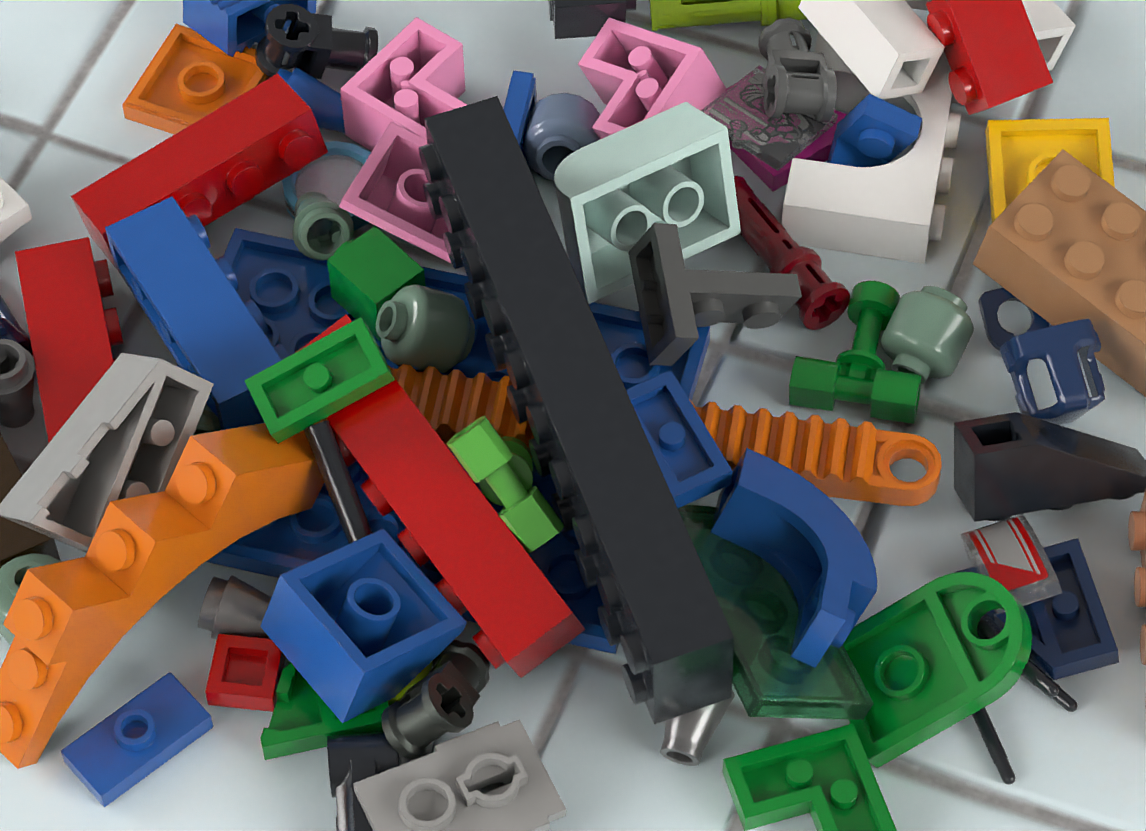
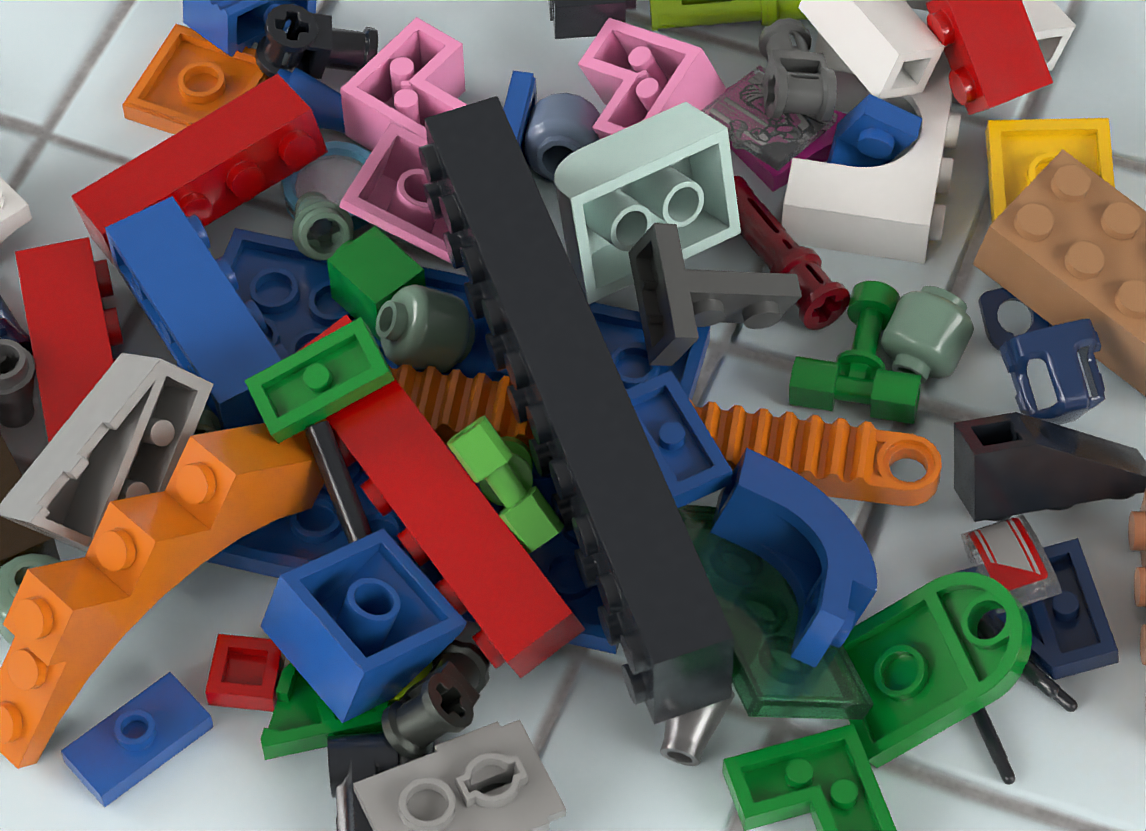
(233, 608): flat silver cone -> none

